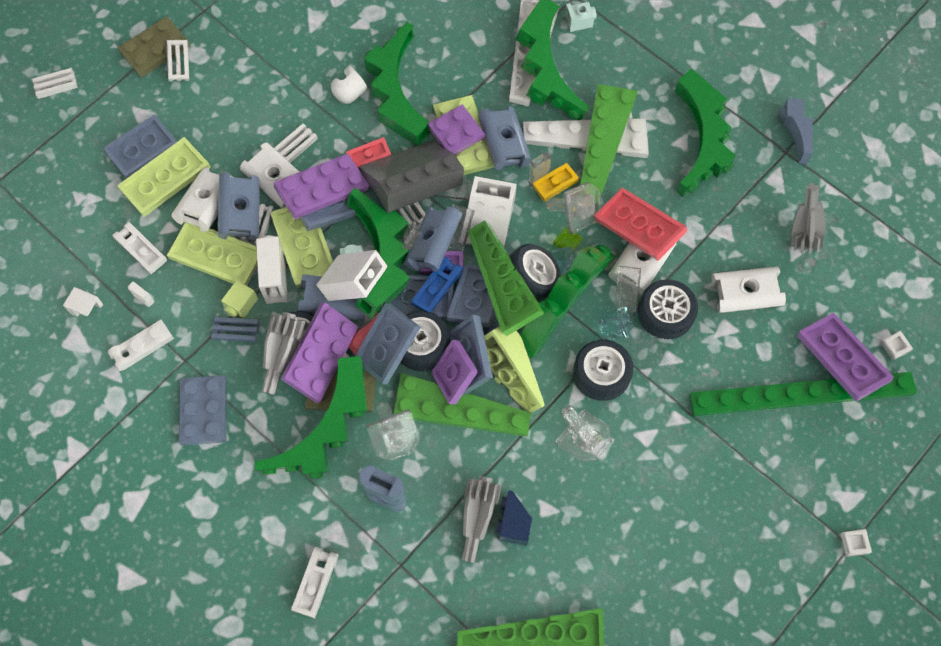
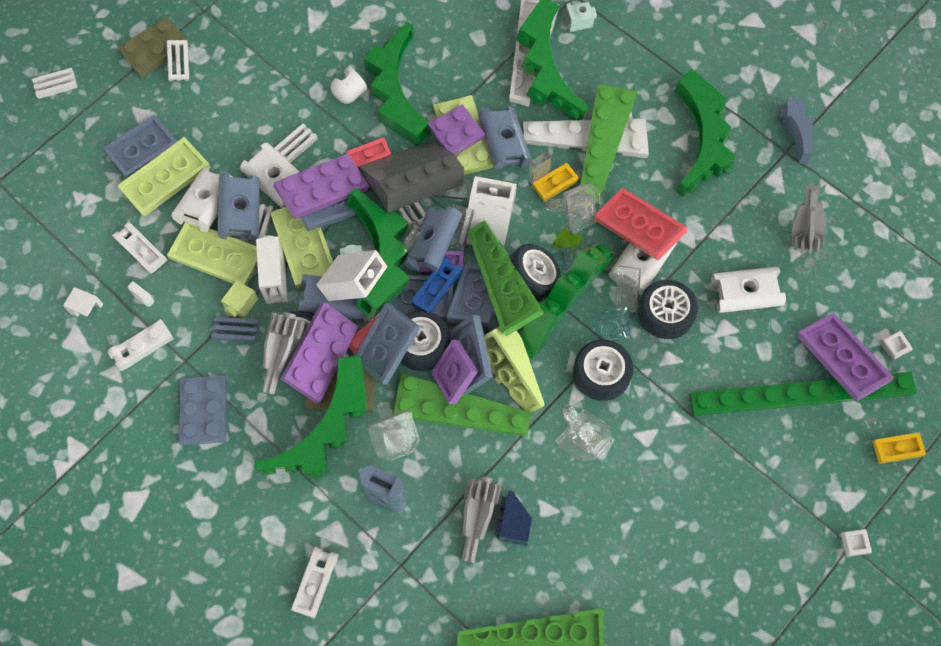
(899, 448): none -> yellow plate

